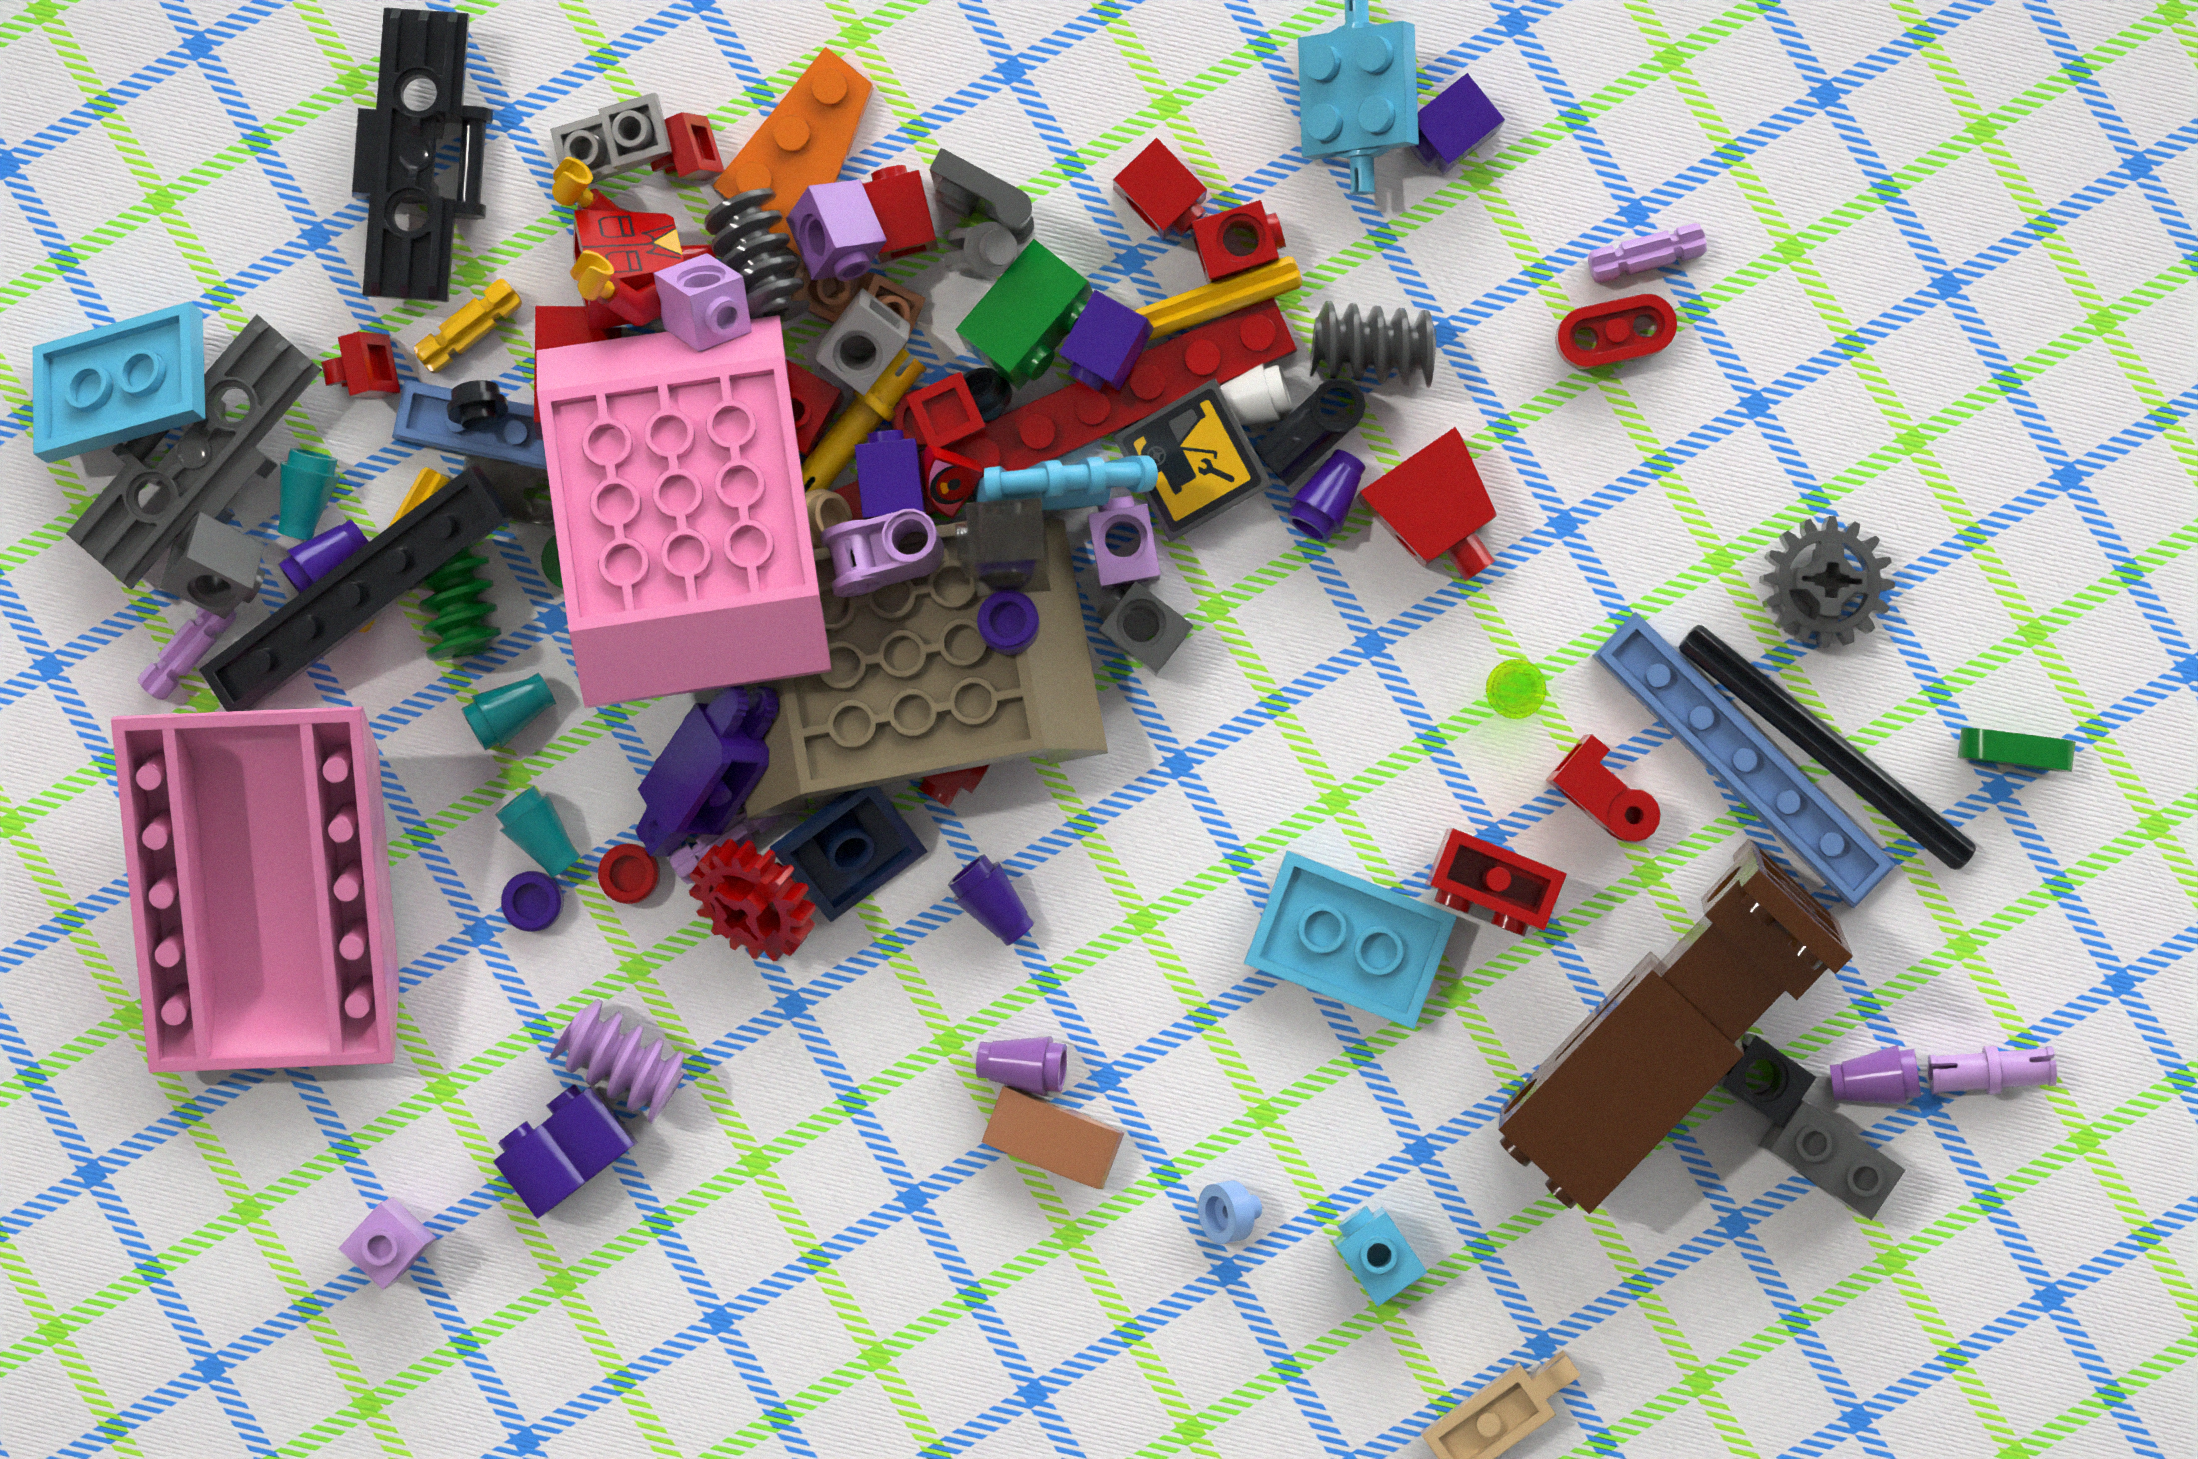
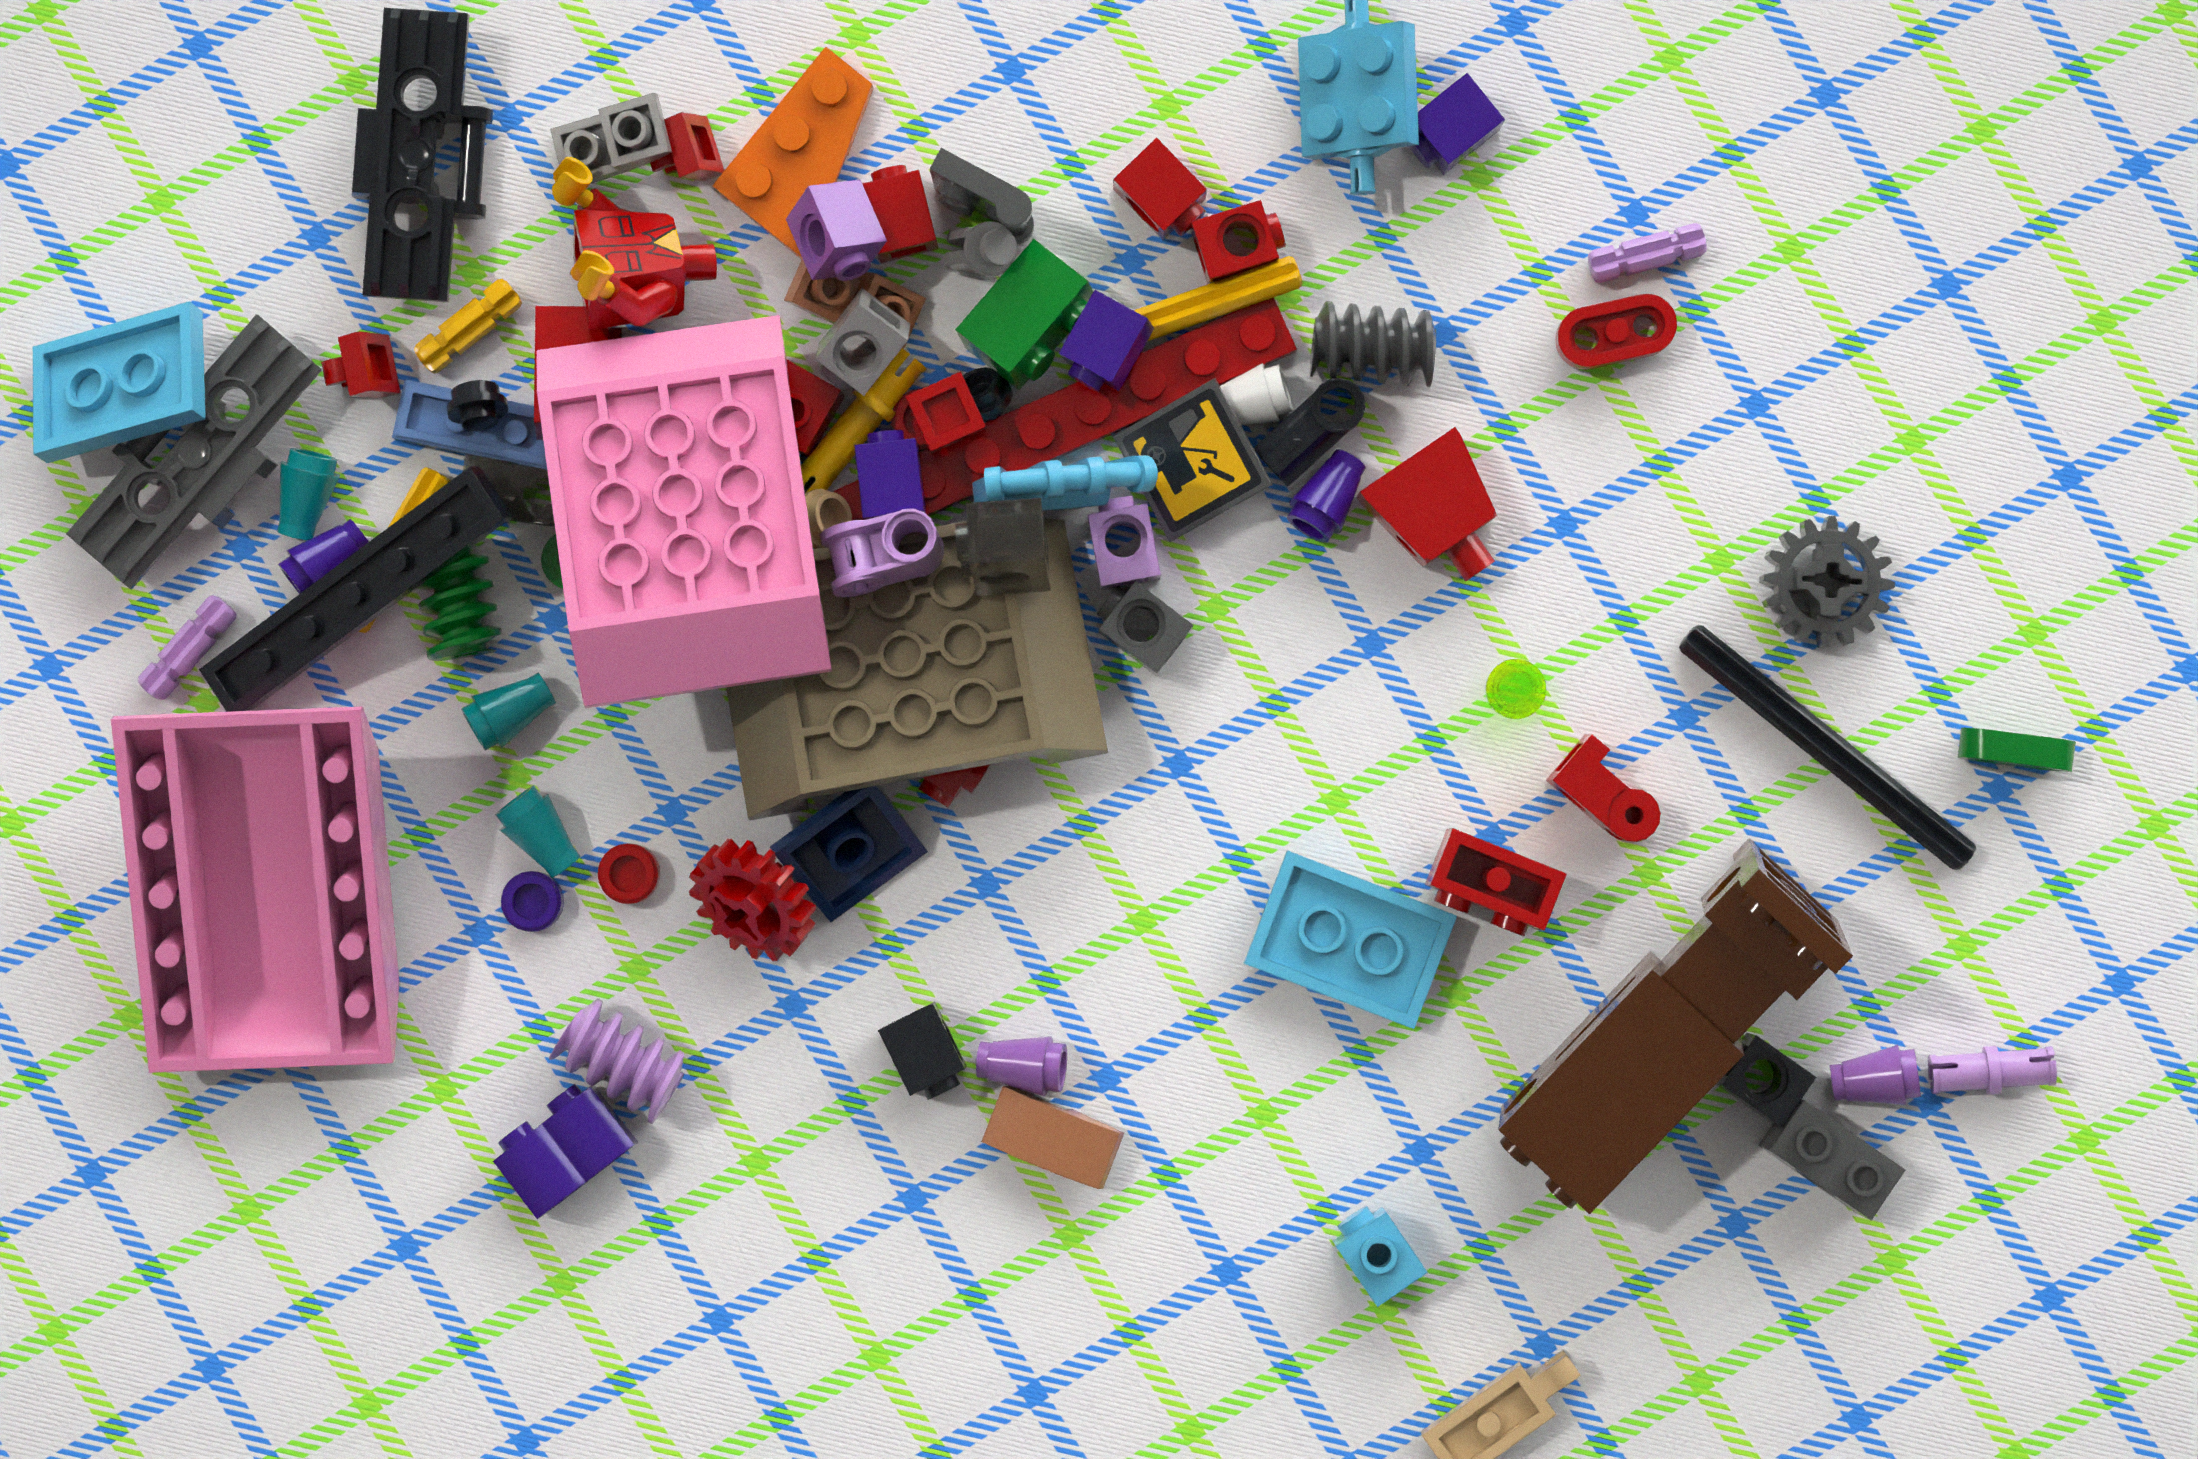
(214, 566): dark grey brick -> none
(387, 1243): lavender brick -> none
(703, 302): lavender brick -> none
(707, 768): dark purple hinge -> none
(739, 829): lavender axle -> none
(750, 250): dark grey piece -> none
(924, 1051): none -> black brick
(948, 478): red tile -> none
(990, 899): dark purple cone -> none
(1008, 622): dark purple tile -> none
(1227, 1211): light blue tile -> none
(1743, 760): medium blue tile -> none

